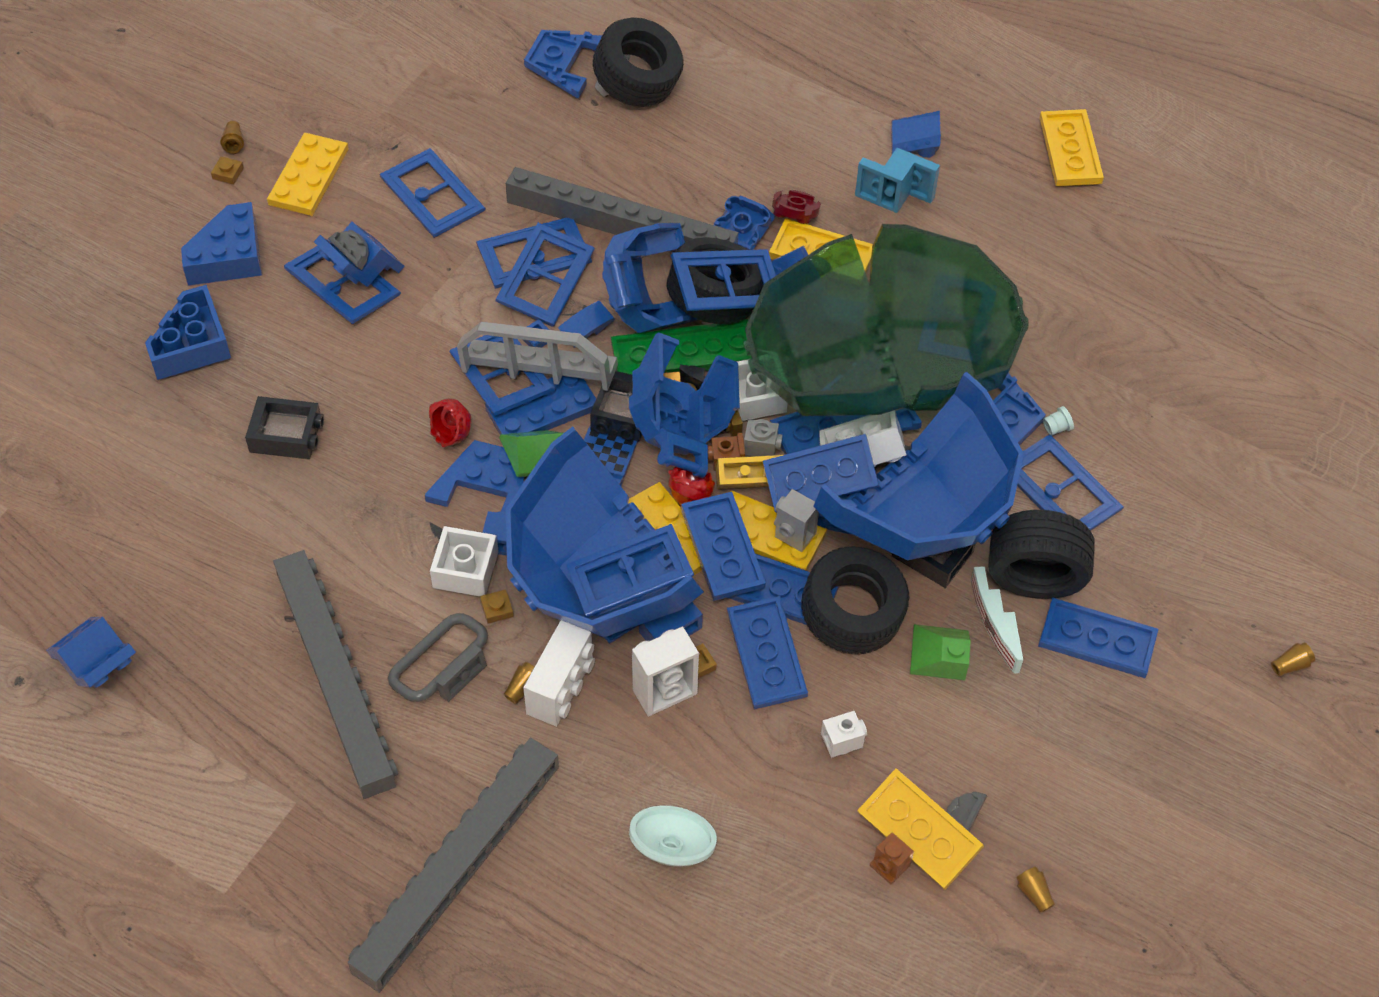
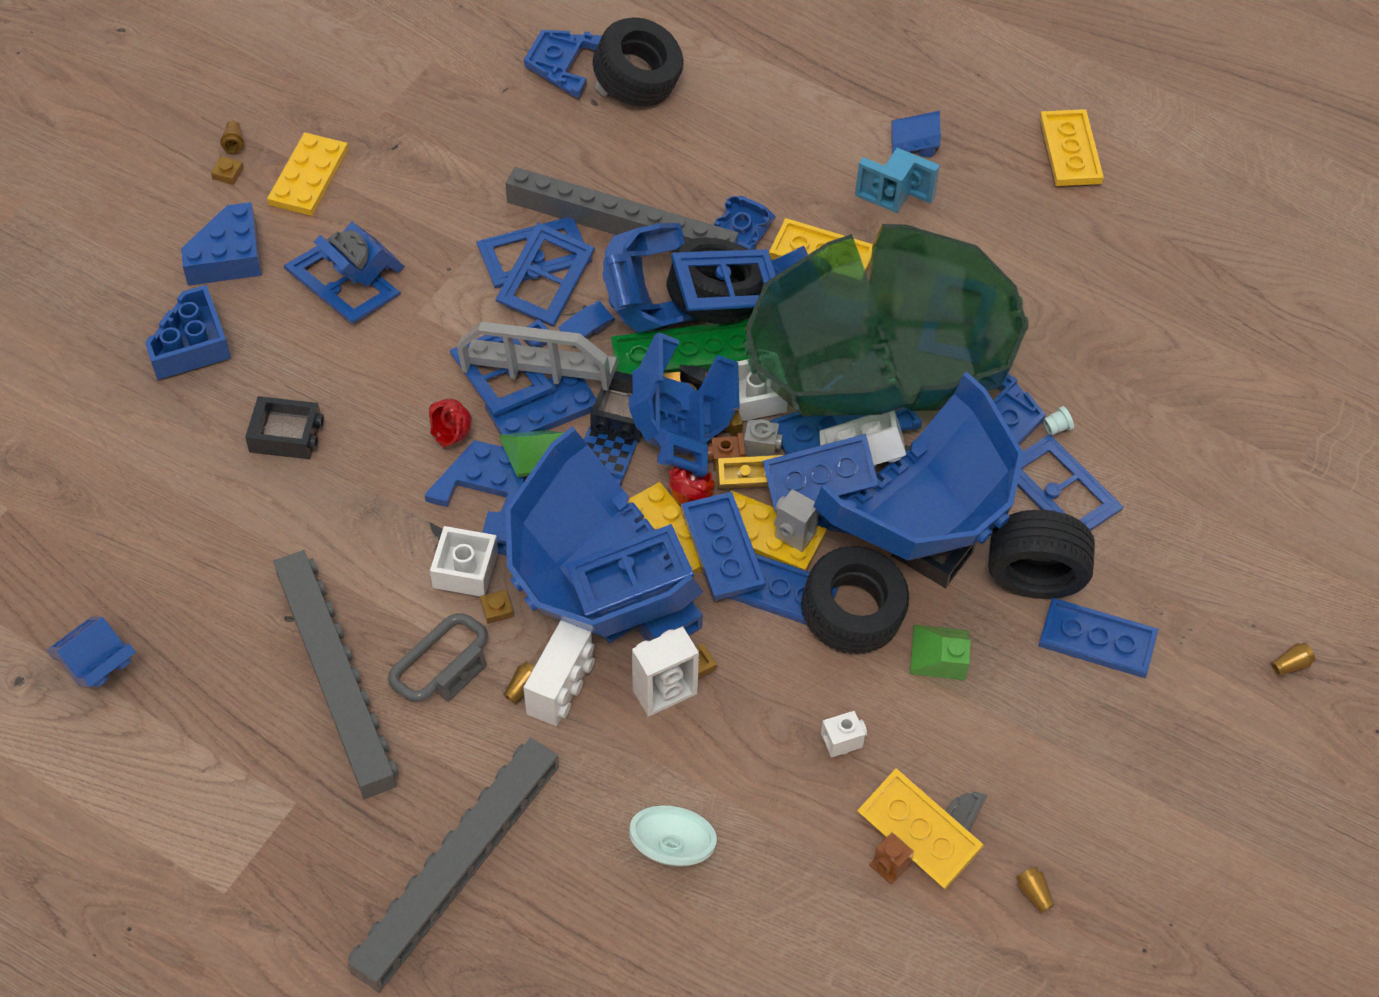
(412, 202): blue door -> none
(767, 652): blue tile -> none
(795, 205): dark red plate -> none
(999, 624): light aqua slope -> none

